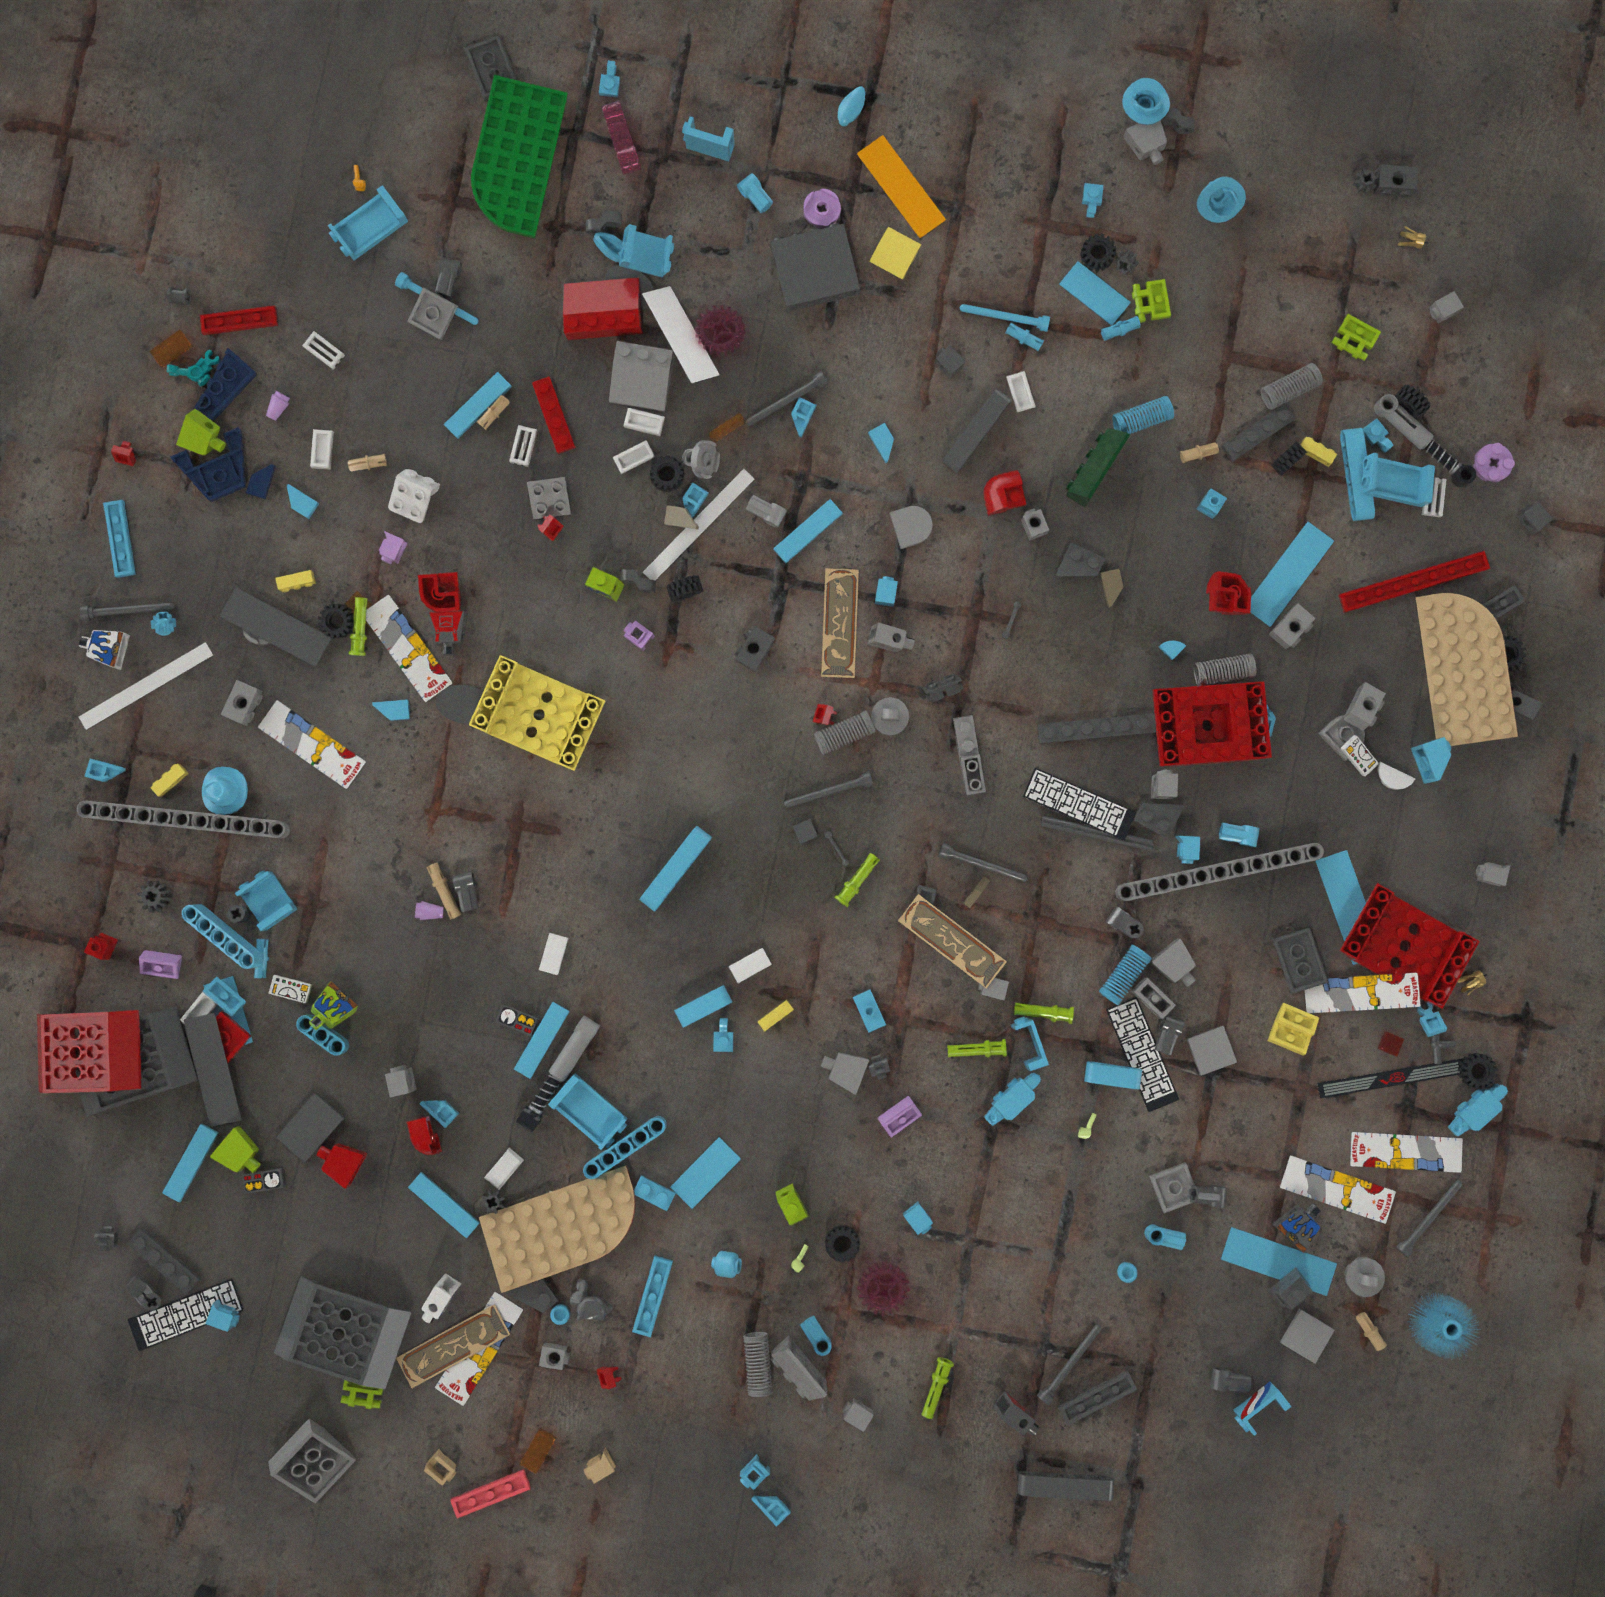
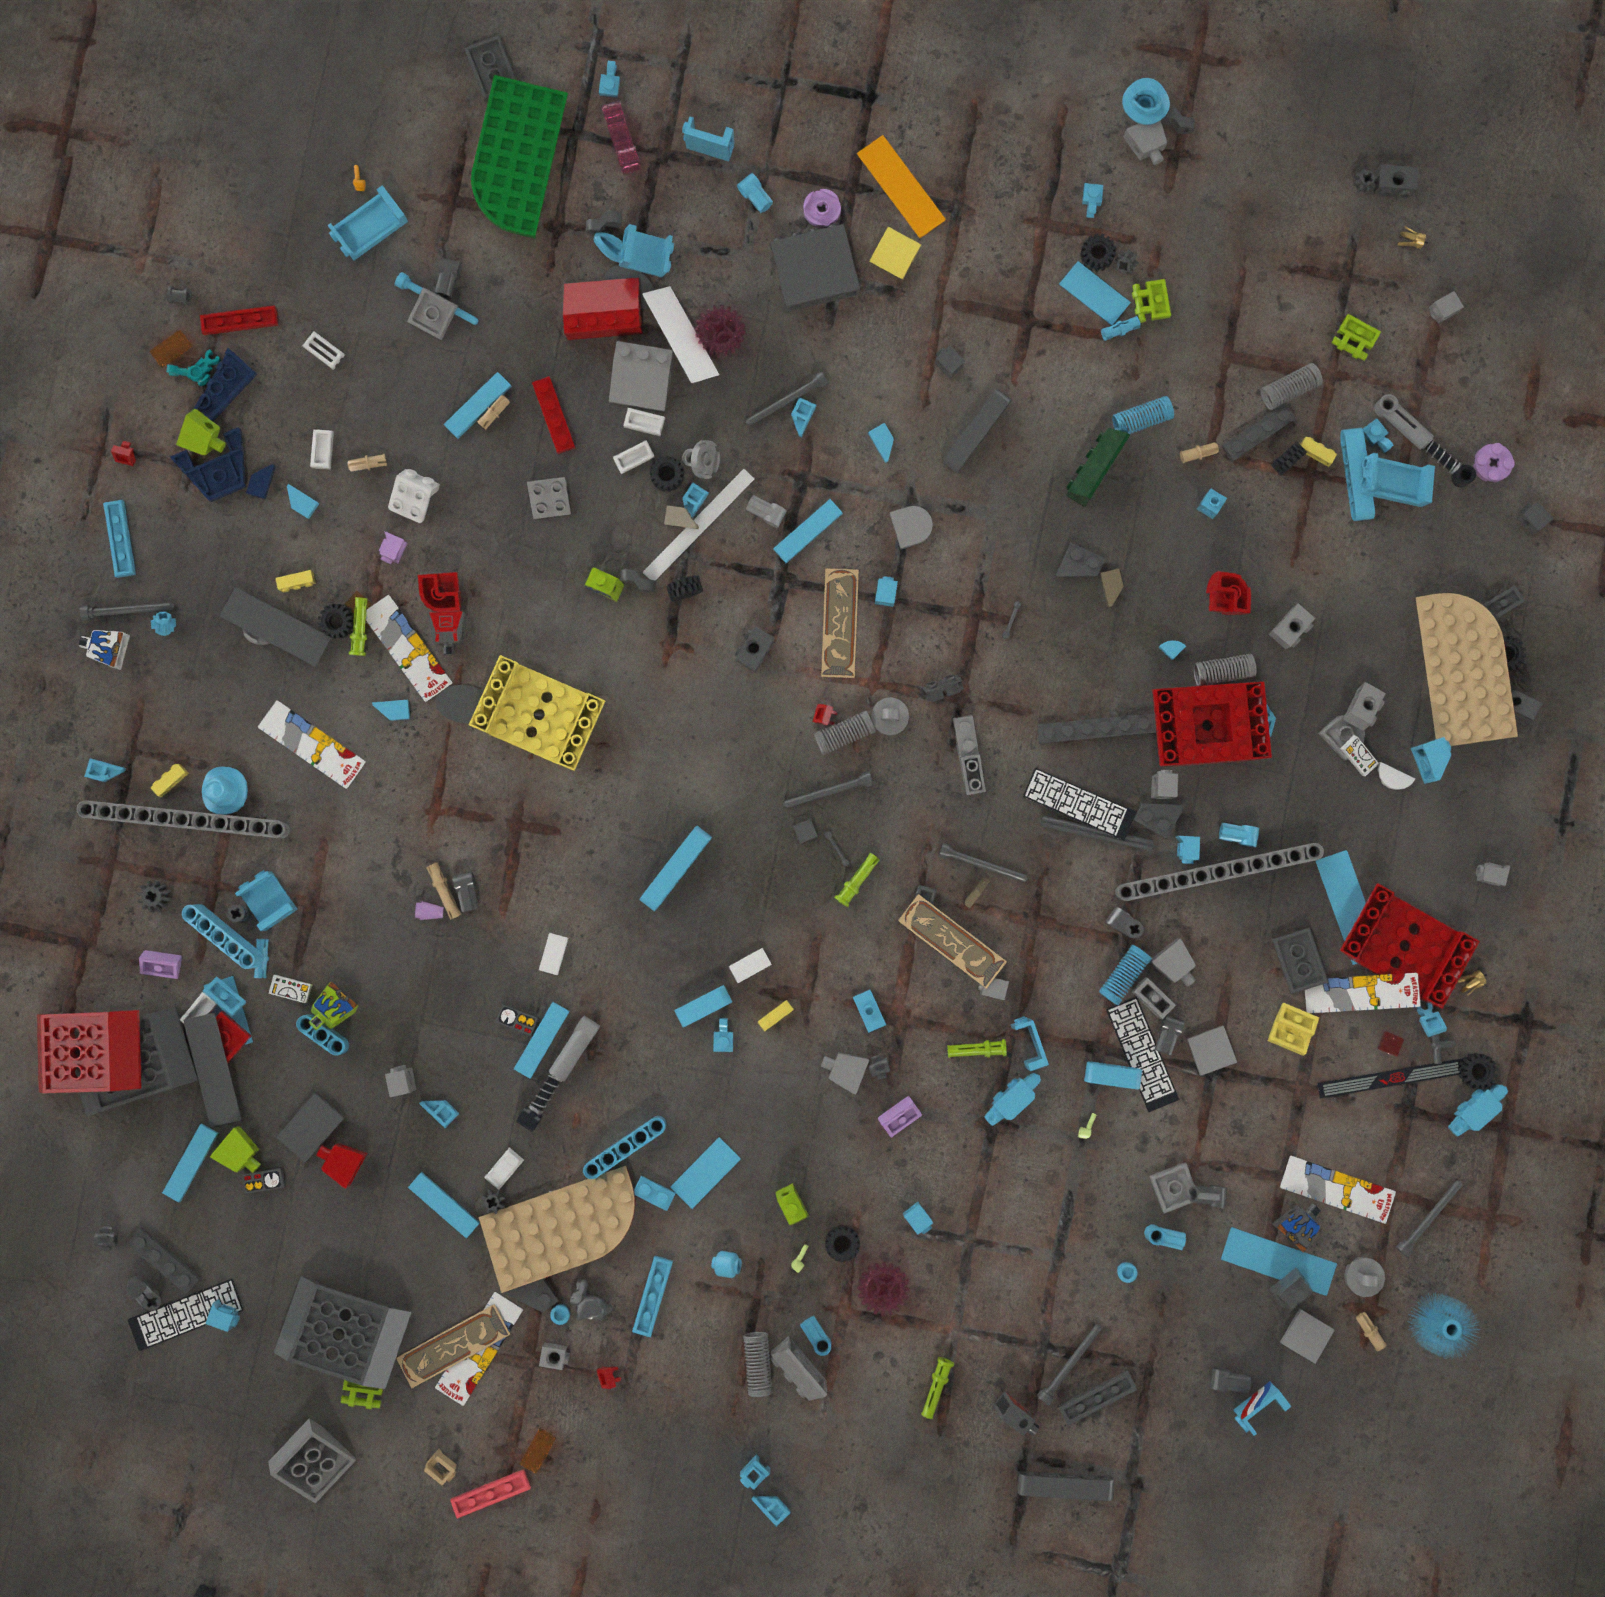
(101, 946): red window -> none
(145, 686): white sticker -> none
(232, 707): light grey brick -> none
(277, 405): lavender cone -> none
(423, 1137): red brick -> none
(440, 1298): white torso -> none
(519, 461): white tile -> none
(550, 527): red tile -> none
(589, 1111): medium azure panel -> none
(599, 1467): tan window -> none
(638, 634): lavender window -> none
(726, 428): clear orange tile -> none
(851, 106): medium azure arm -> none
(857, 1414): light grey brick -> none
(882, 634): light grey torso -> none
(1004, 493): red brick -> none
(1020, 391): white tile -> none
(1024, 336): medium azure pin -> none
(1034, 532): light grey brick -> none
(1041, 322): medium azure piece -> none
(1053, 1013): lime pin -> none
(1221, 199): medium azure hat -> none
(1289, 573): medium azure sticker -> none
(1406, 1152): sticker -> none
(1413, 401): black tyre -> none
(1414, 581): red tile -> none
(1442, 482): white tile -> none

